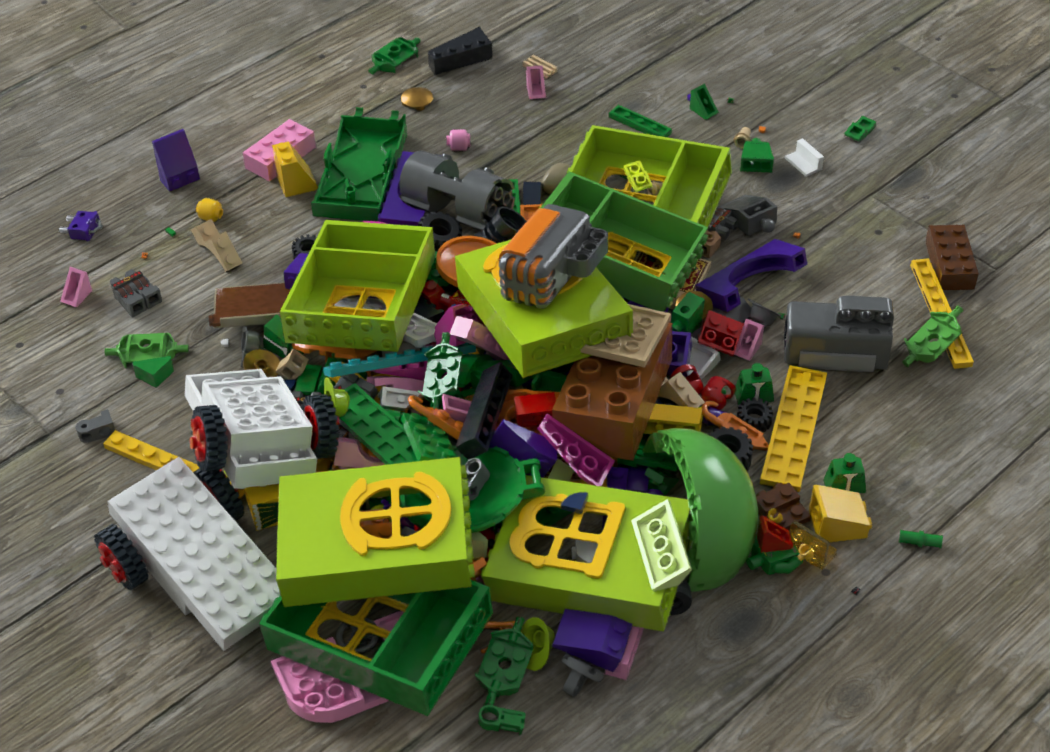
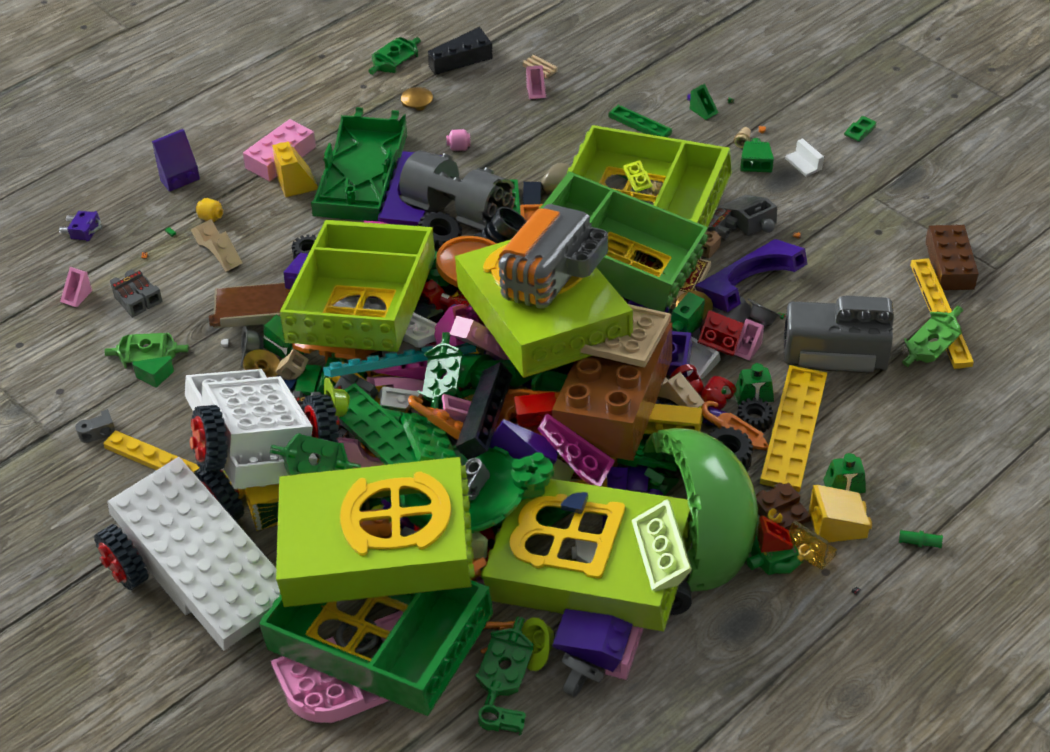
(297, 452): none -> green plate
(522, 471): none -> green plate

